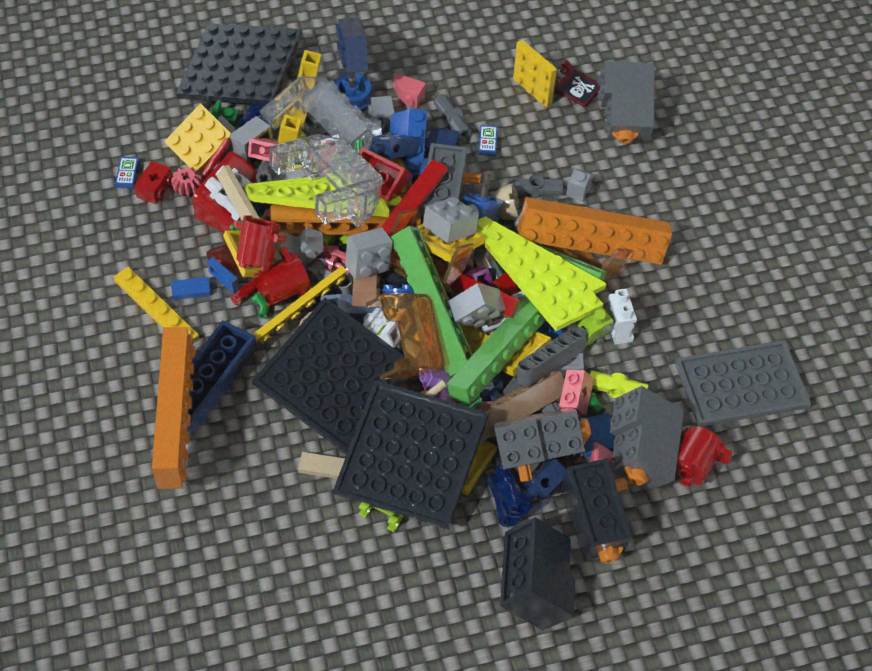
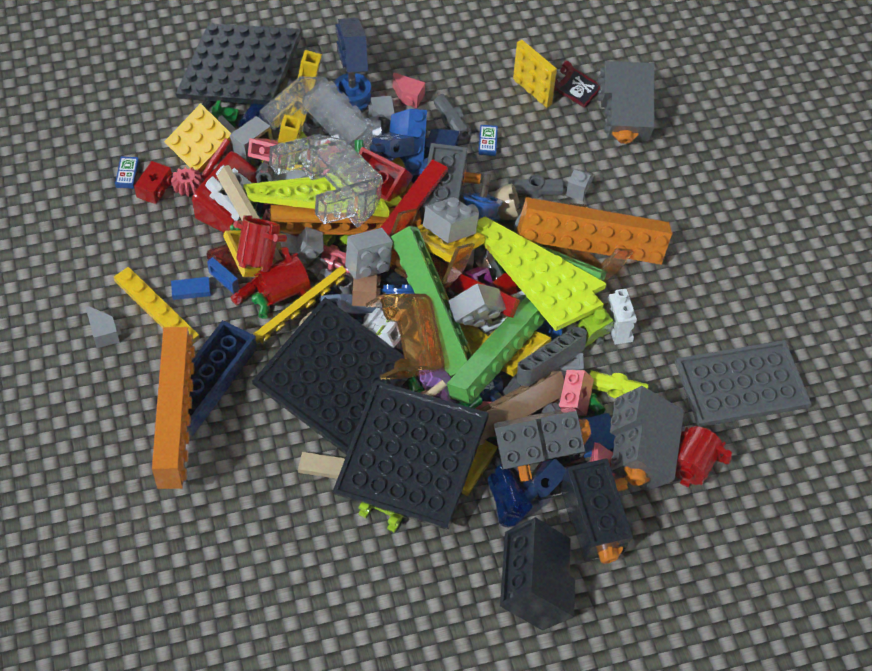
(103, 328): none -> light grey slope
(414, 385): none -> green pin

